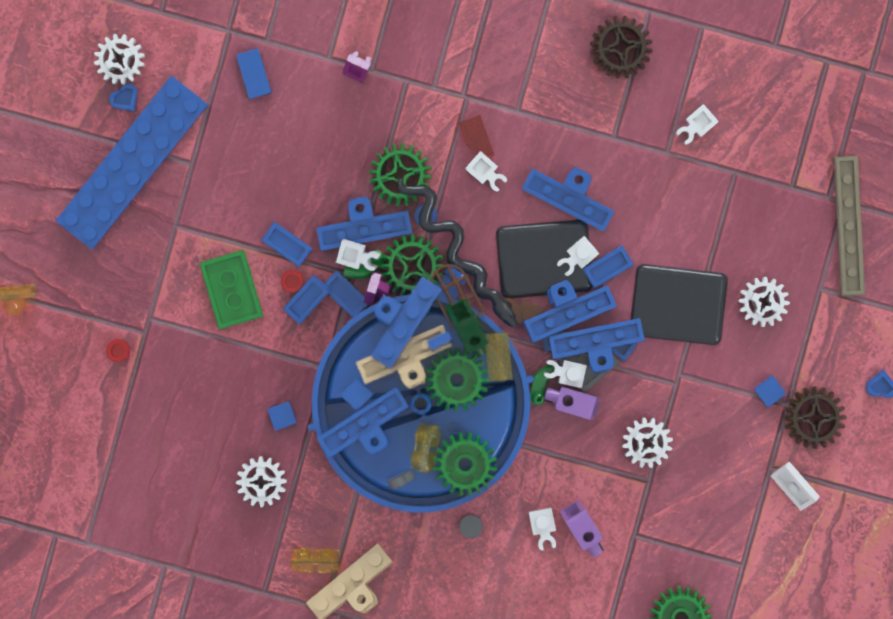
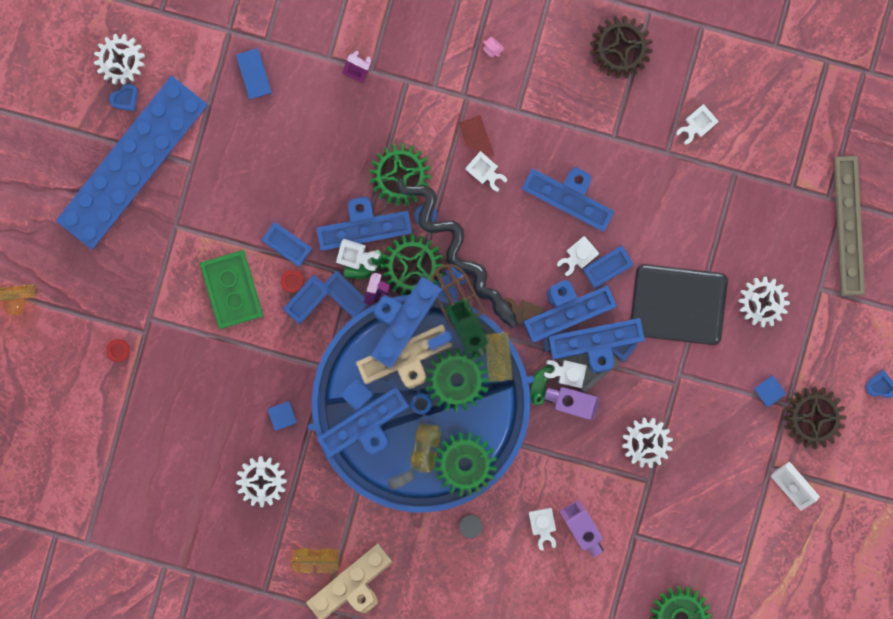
(492, 47): none -> bright pink plate
(531, 254): black piece -> none

